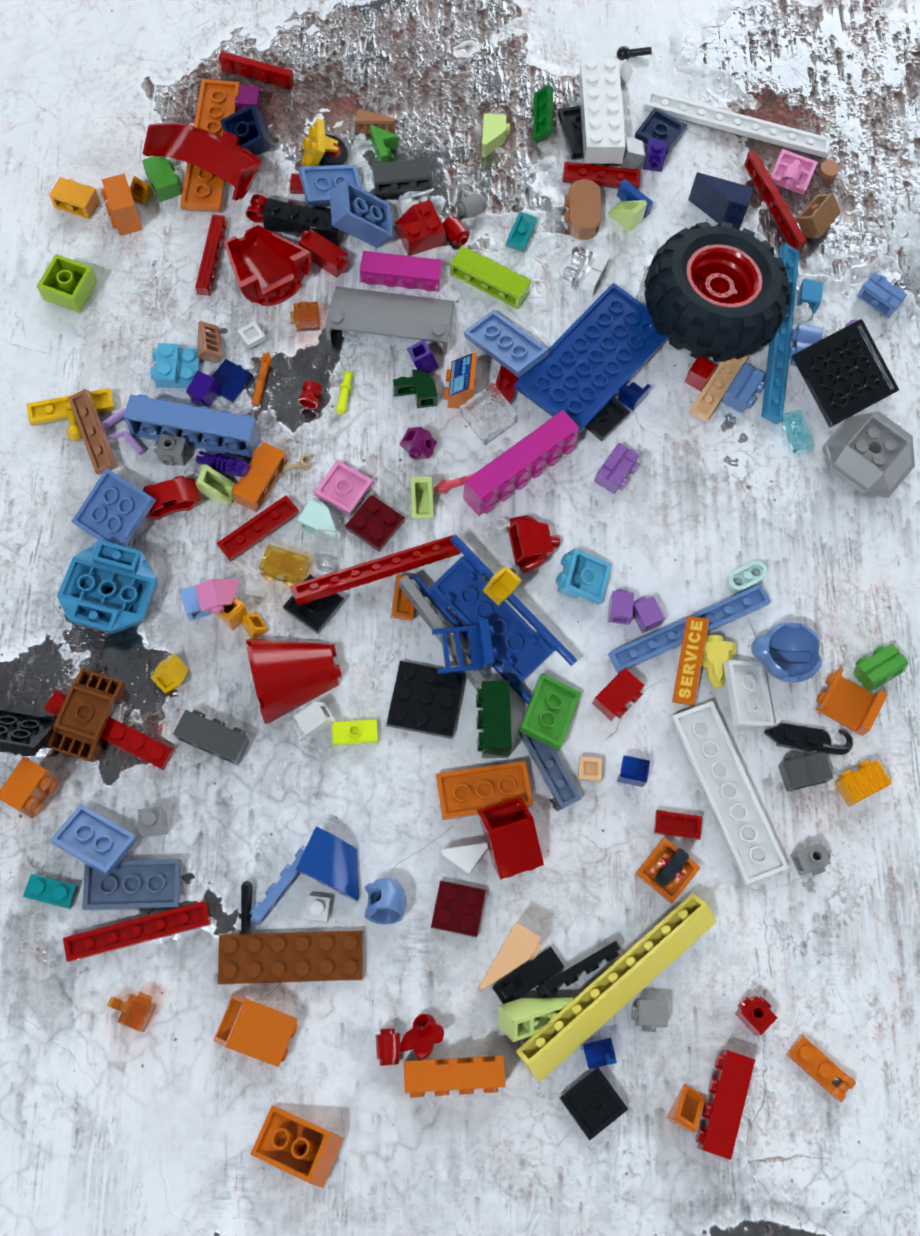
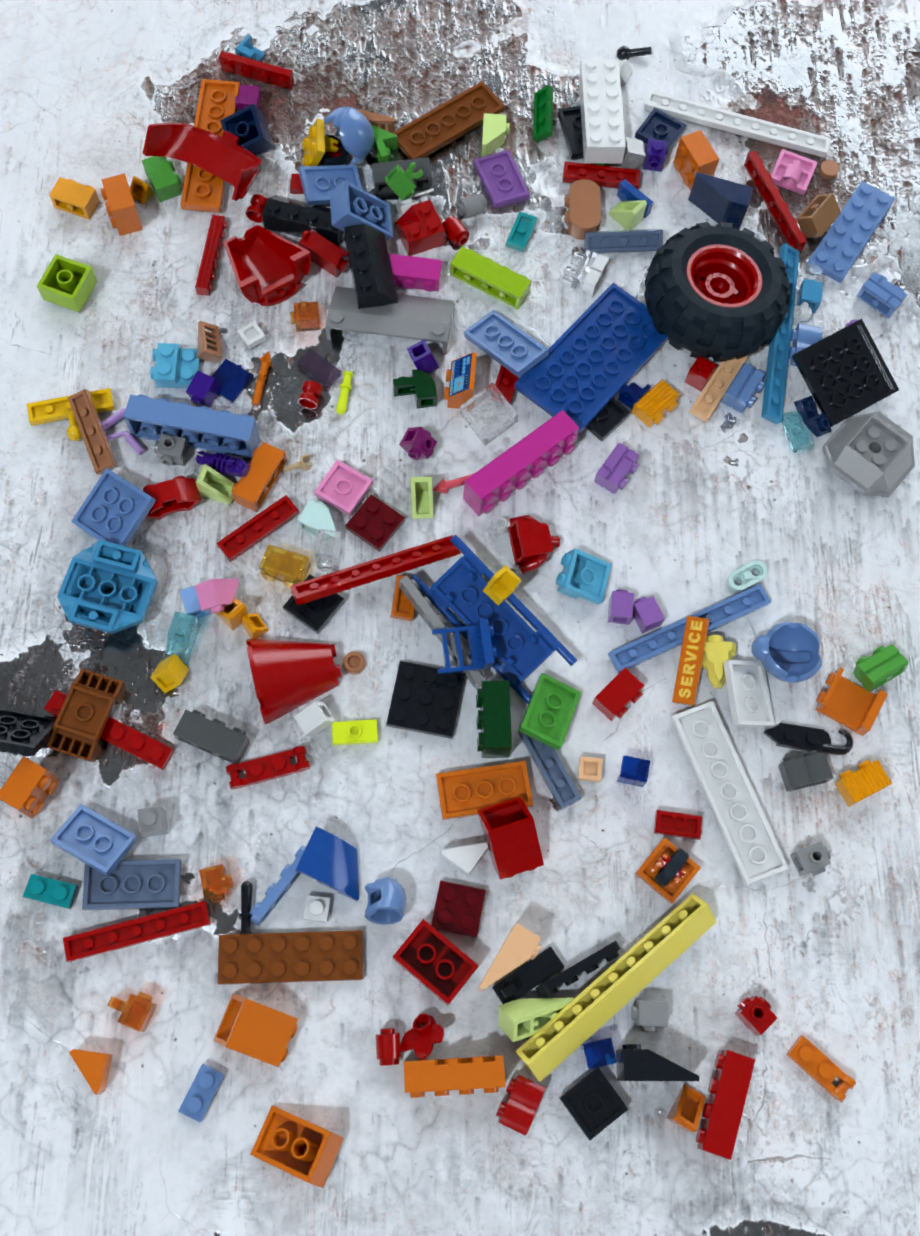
(94, 1068): none -> orange slope
(182, 636): none -> clear light blue slope
(201, 1093): none -> medium blue plate
(216, 883): none -> clear orange brick
(247, 50): none -> dark azure panel
(268, 768): none -> red plate
(319, 368): none -> clear purple tile
(354, 131): none -> medium blue piece
(354, 663): none -> nougat tile
(370, 266): none -> black slope
(402, 181): none -> bright green brick
(435, 962): none -> red brick
(448, 121): none -> dark orange plate
(501, 179): none -> medium lavender tile
(520, 1105): none -> red brick
(623, 240): none -> sand blue plate
(645, 1065): none -> black slope
(656, 403): none -> light orange brick
(693, 156): none -> orange brick
(817, 424): none -> dark blue slope
(850, 231): none -> medium blue plate

